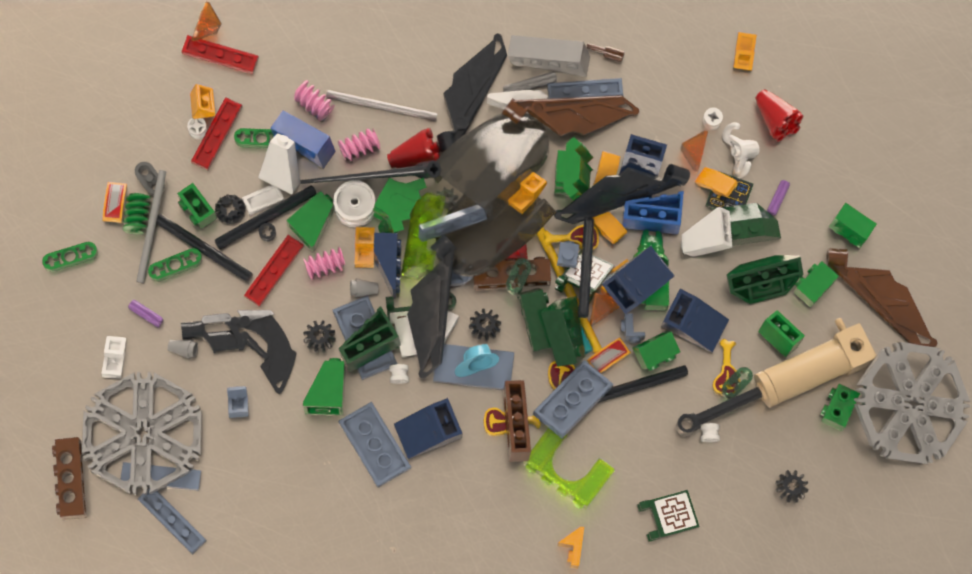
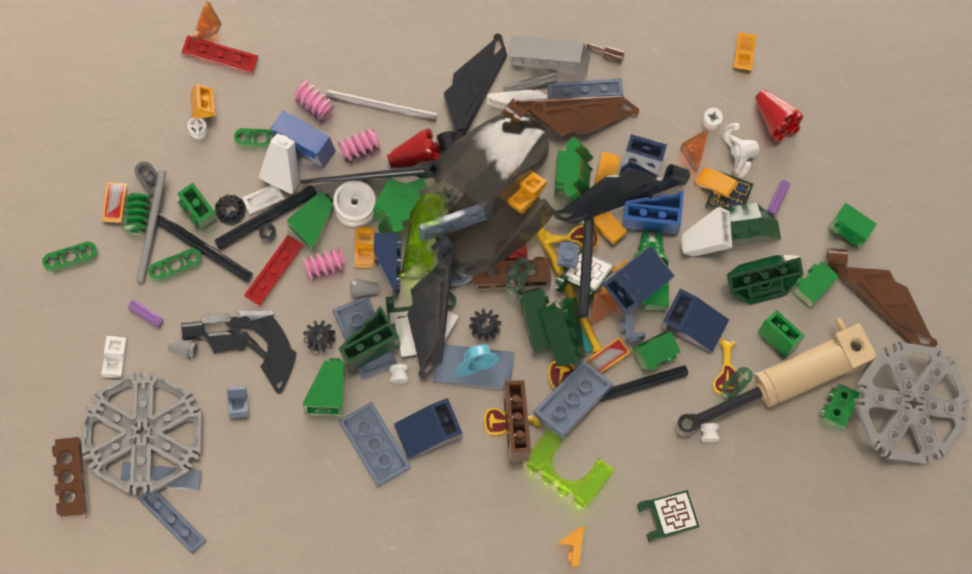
(216, 133): red tile -> none
(783, 487): black gear -> none

